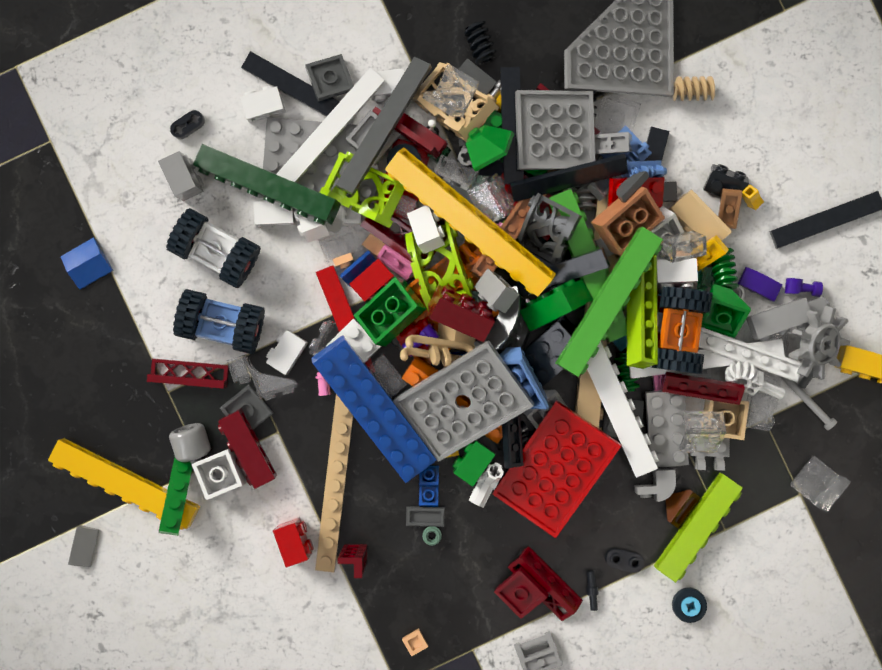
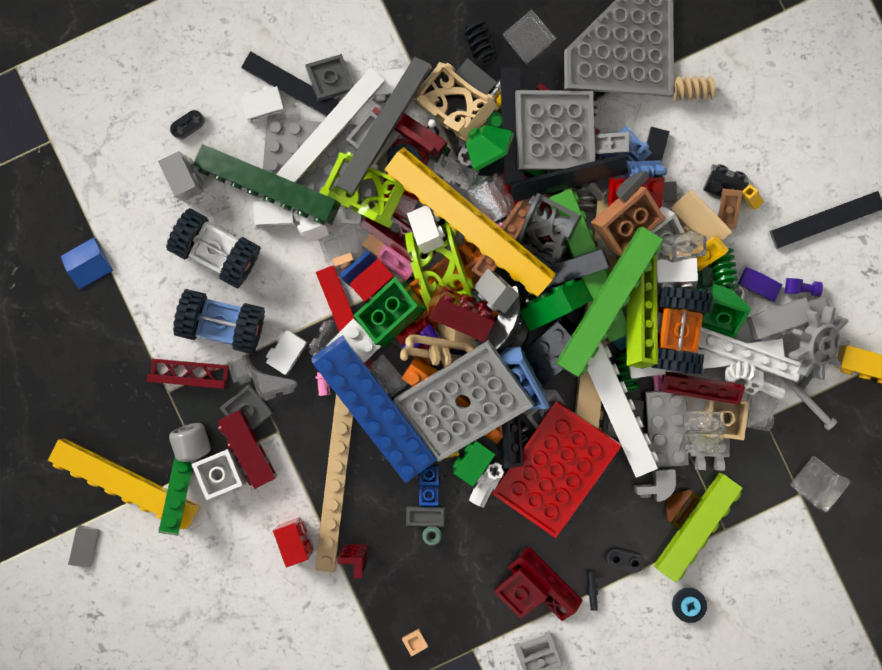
(453, 92): clear bracket -> none
(529, 36): none -> clear tile

